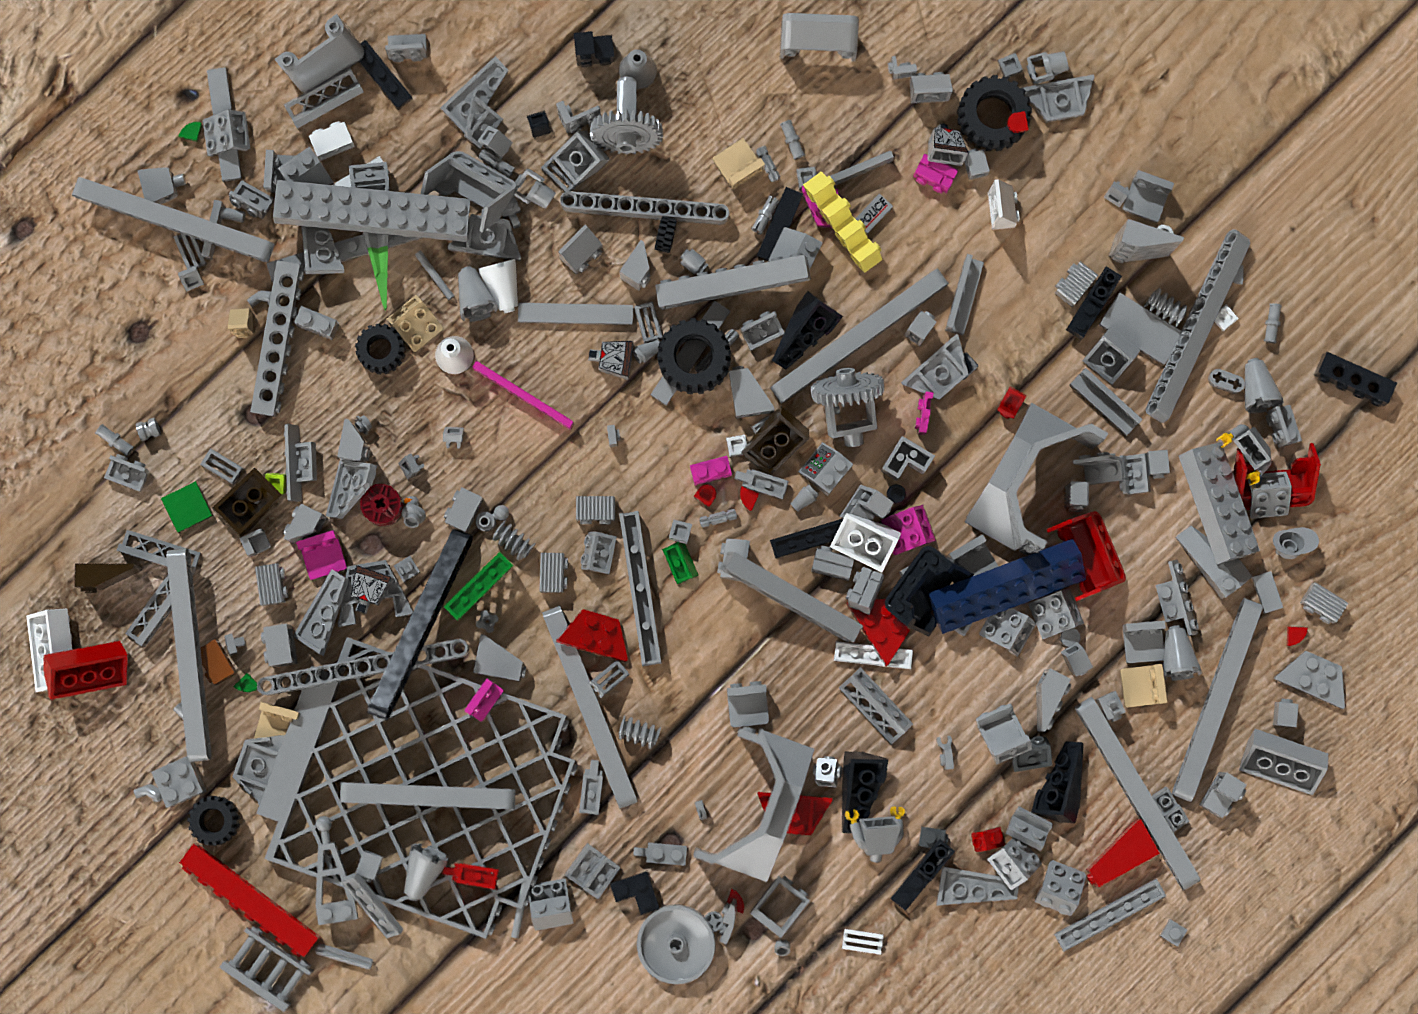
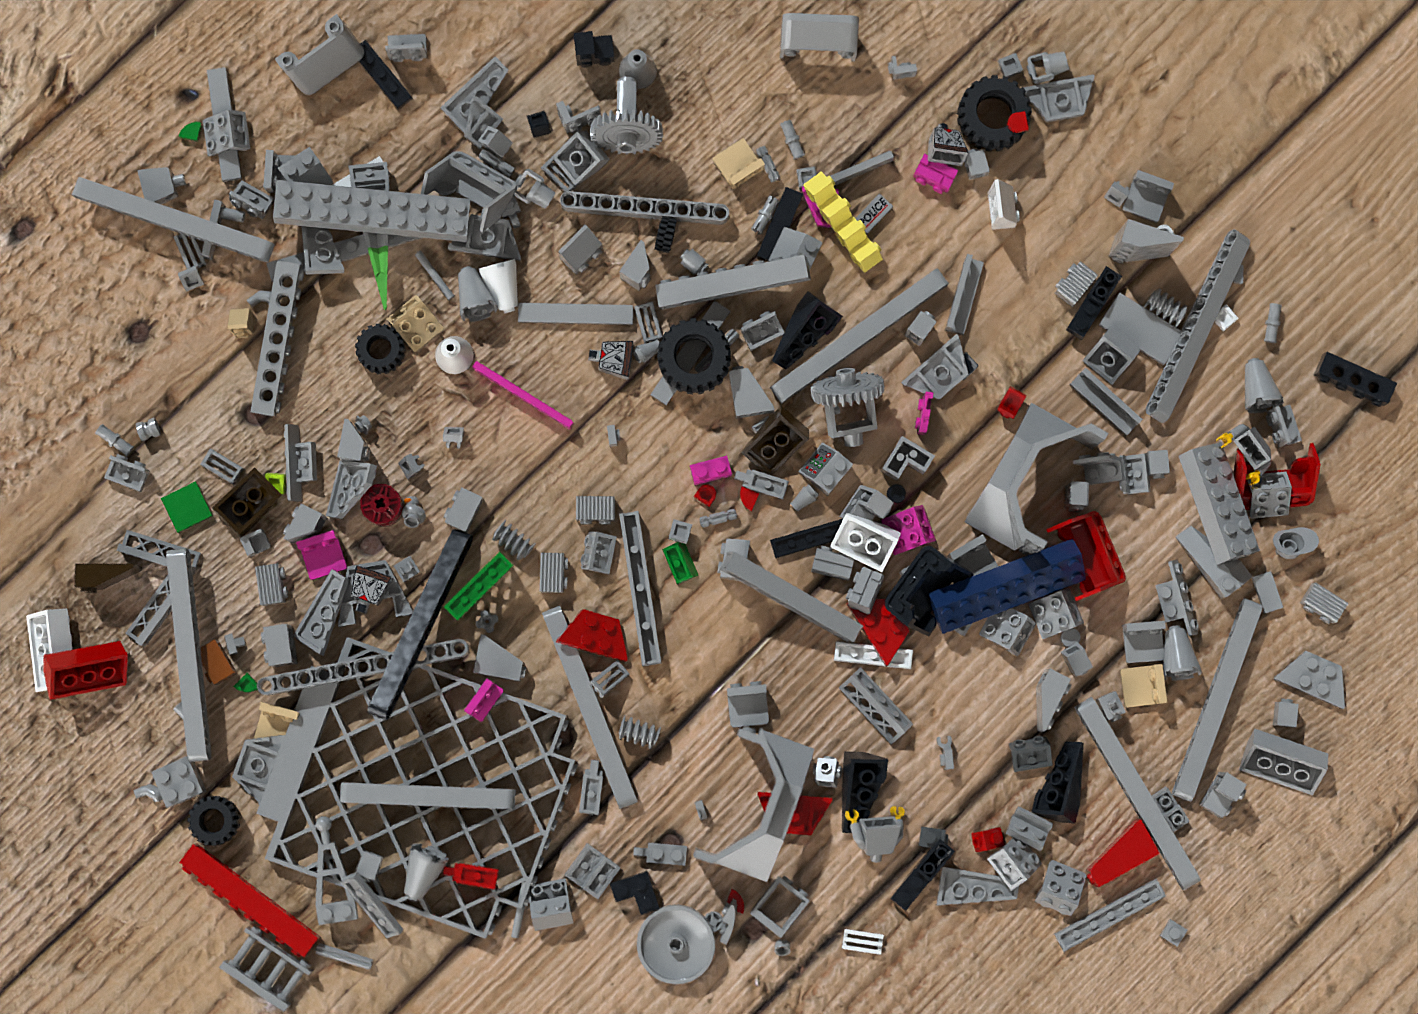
(316, 323): light grey brick -> none
(327, 104): light grey fence -> none
(331, 140): white brick -> none
(500, 513): light grey plate -> none
(736, 445): white tile -> none
(930, 87): light grey slope -> none
(1003, 733): light grey panel -> none
(1227, 376): light grey beam -> none
(1295, 635): red tile -> none

